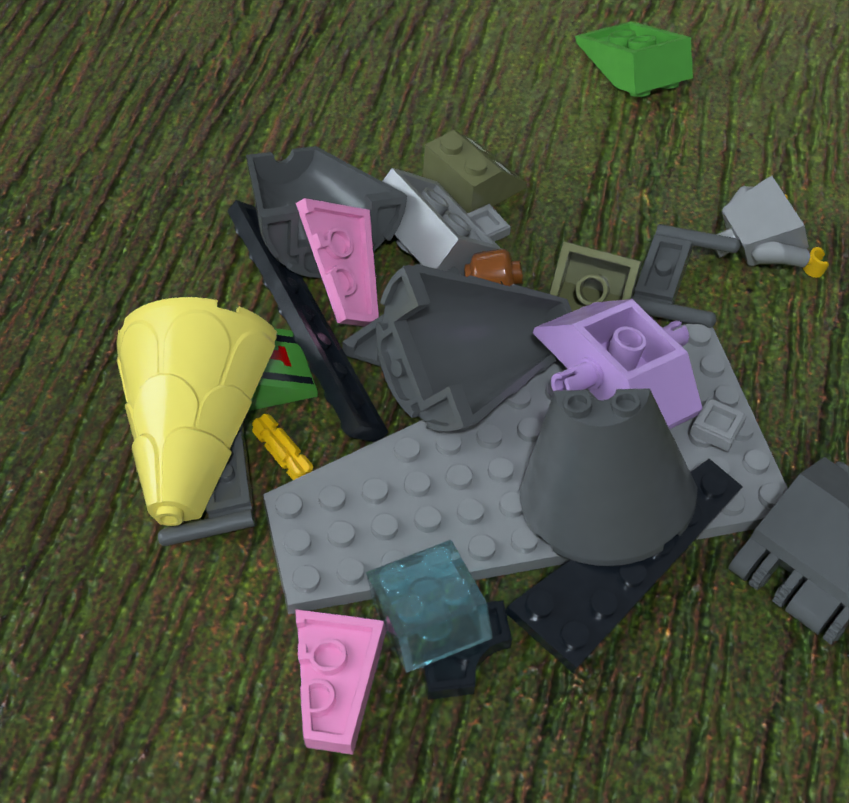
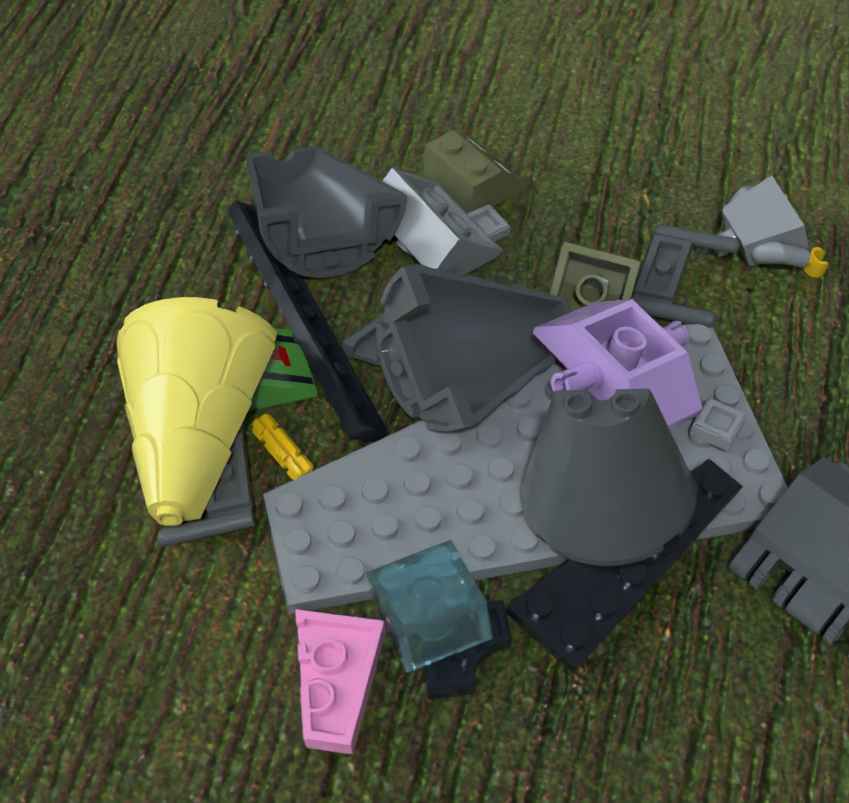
(344, 256): bright pink wing -> none
(495, 267): dark orange head -> none
(639, 56): bright green slope -> none

